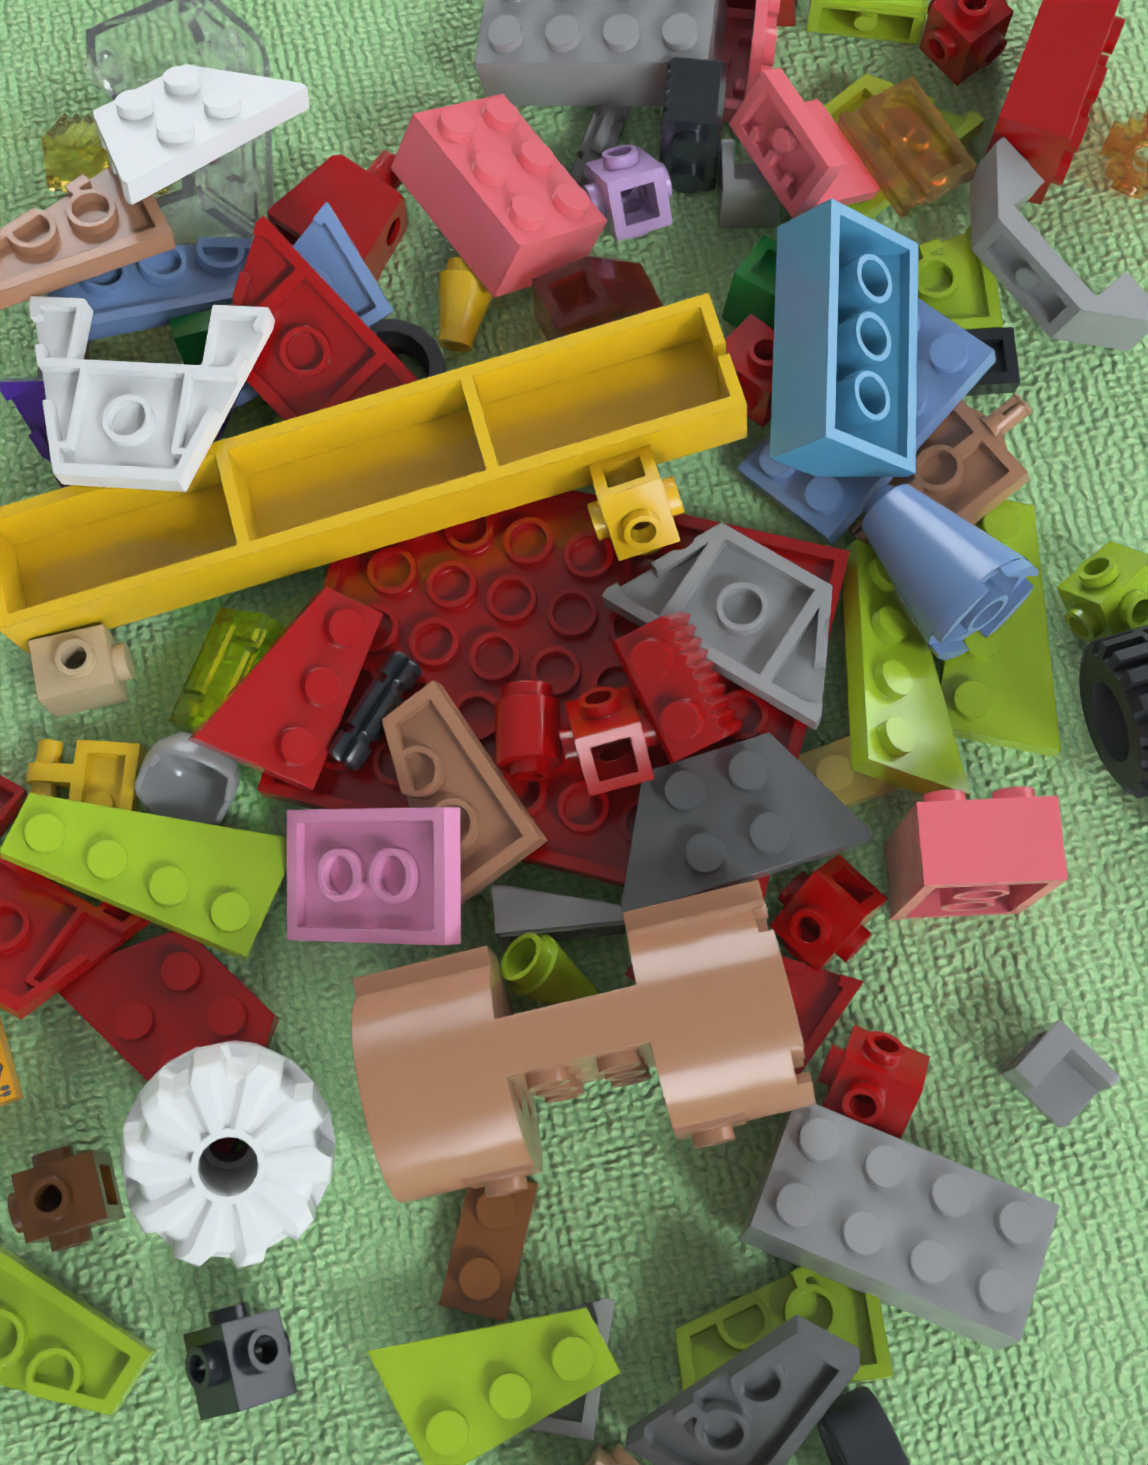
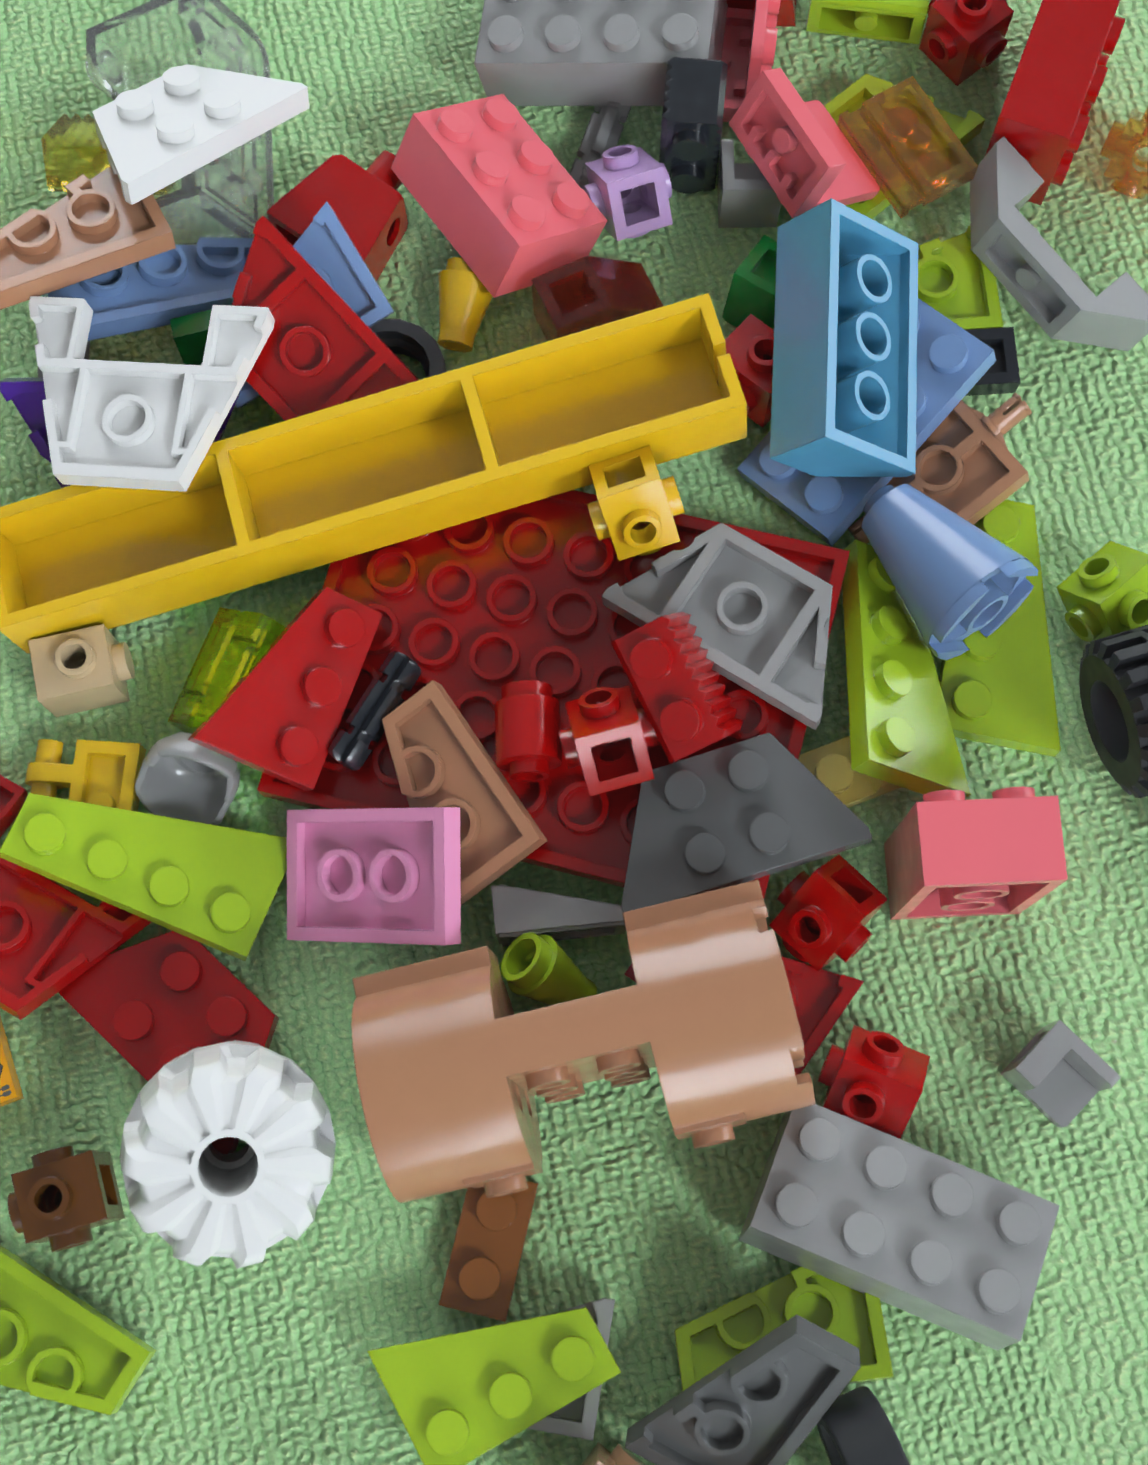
(239, 1361): black brick -> none

